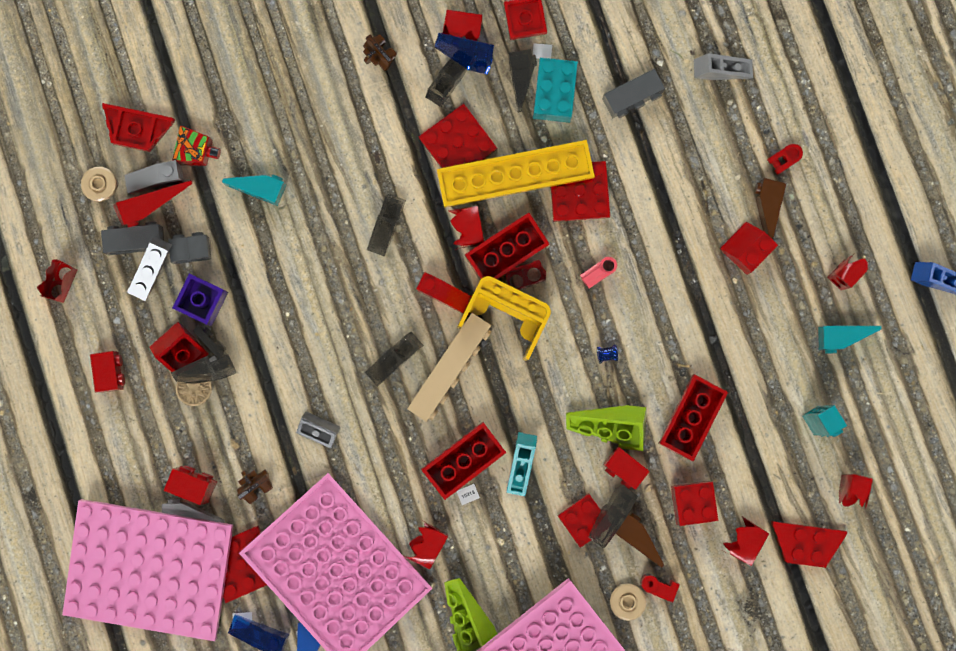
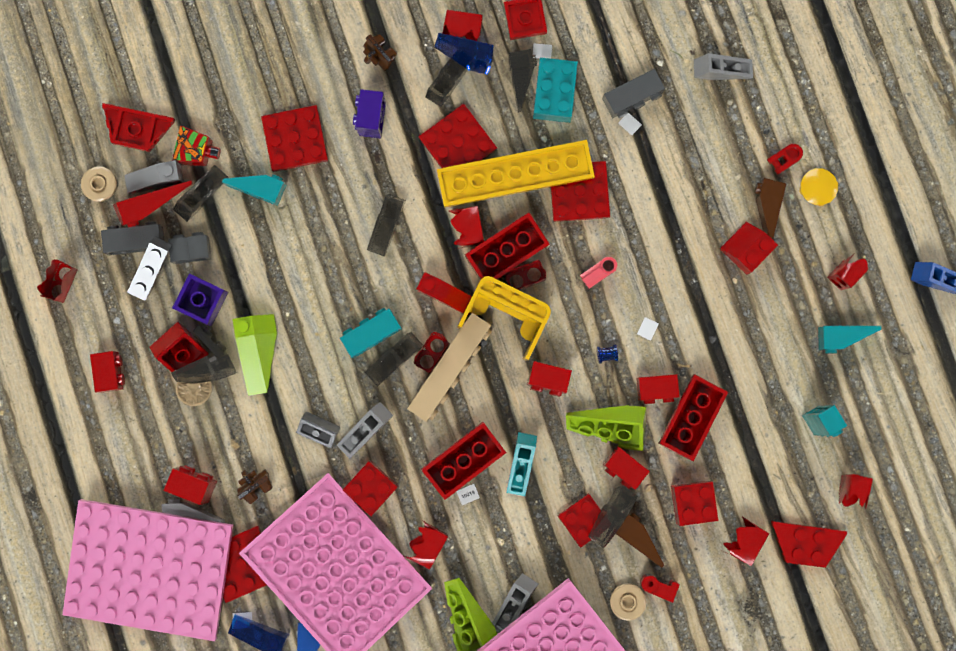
(199, 193): none -> clear smoke slope
(255, 346): none -> lime wedge
(294, 138): none -> red plate
(365, 430): none -> light grey slope
(370, 113): none -> dark purple brick
(370, 332): none -> teal brick
(370, 488): none -> red brick
(435, 355): none -> red piece
(515, 602): none -> light grey slope
(549, 378): none -> red brick
(629, 123): none -> white sticker
(647, 328): none -> white sticker
(658, 387): none -> red brick
(819, 186): none -> yellow dish

